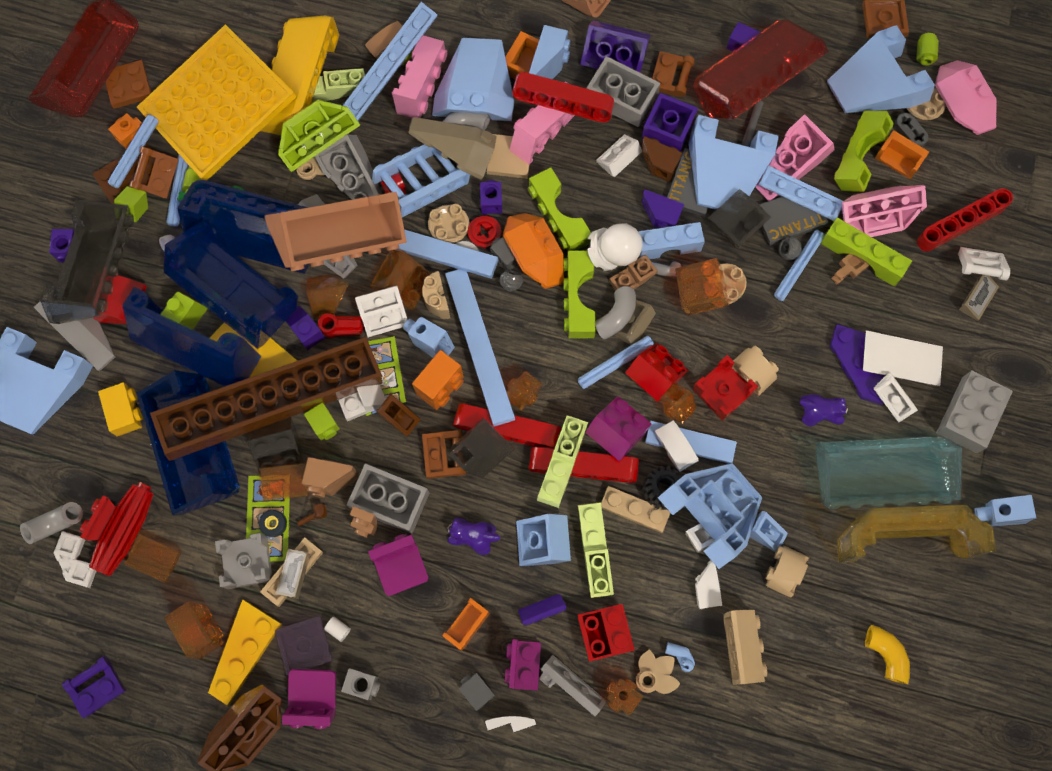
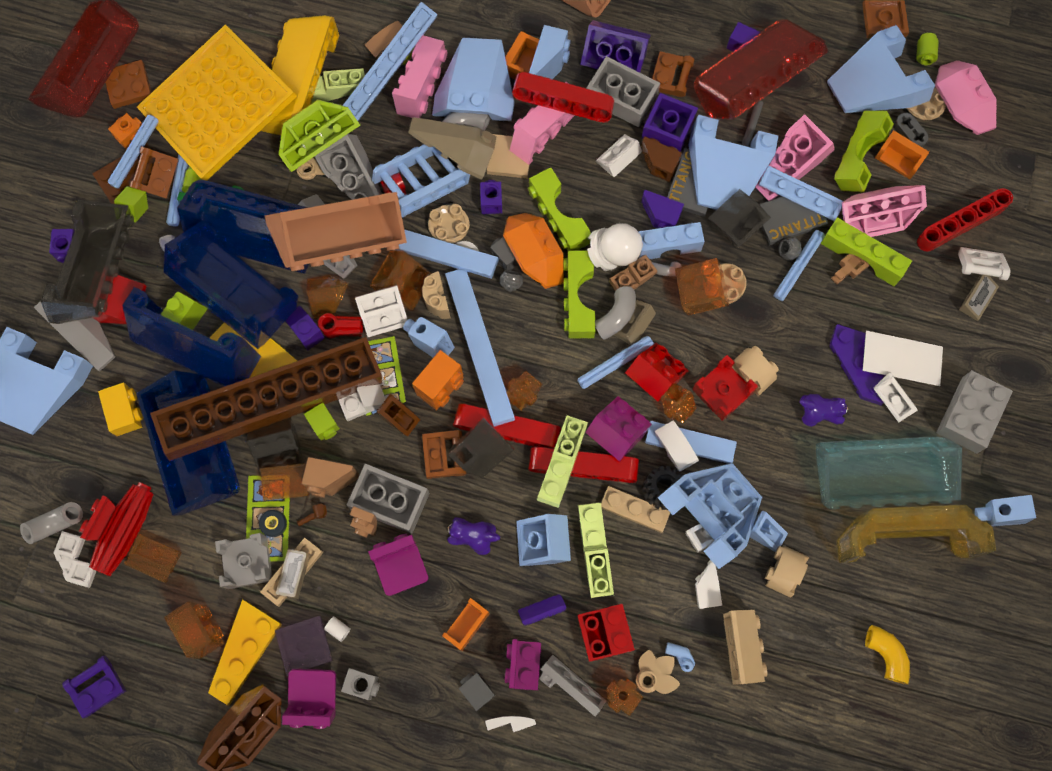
(486, 223): red gear -> none

